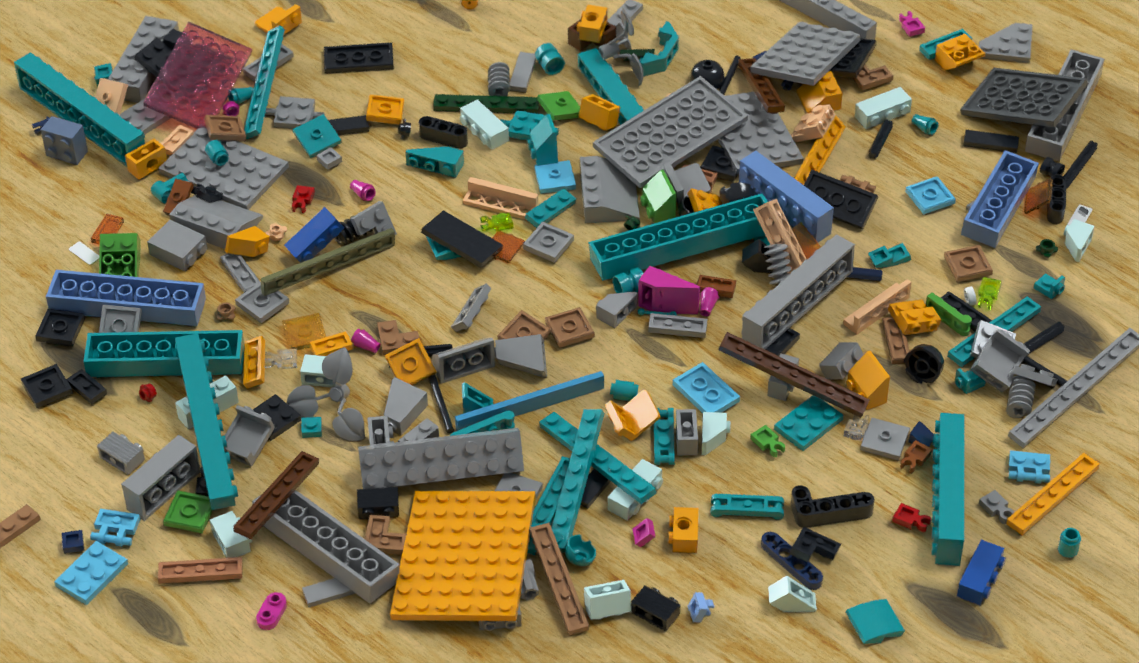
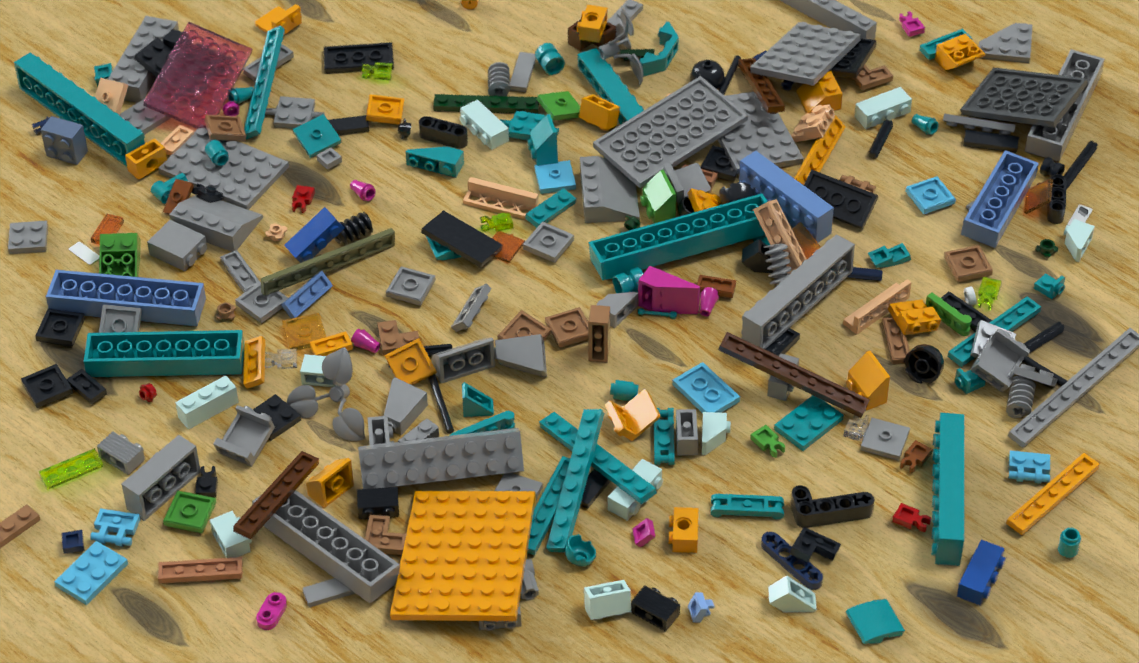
(28, 237): none -> light grey plate
(70, 469): none -> clear neon green plate
(205, 421): teal brick -> none
(247, 242): light orange slope -> none
(306, 295): none -> medium blue plate
(311, 427): teal plate -> none
(331, 482): none -> light orange slope
(372, 217): light grey plate -> none
(380, 71): none -> clear neon green plate
(410, 286): none -> light grey plate
(535, 400): dark azure tile -> none
(559, 579): medium nougat plate -> none
(599, 333): none -> medium nougat brick
(678, 325): light grey plate -> none
(841, 360): light grey brick -> none
(921, 434): dark blue slope -> none
(970, 123): none -> light grey plate
(995, 504): light grey plate -> none

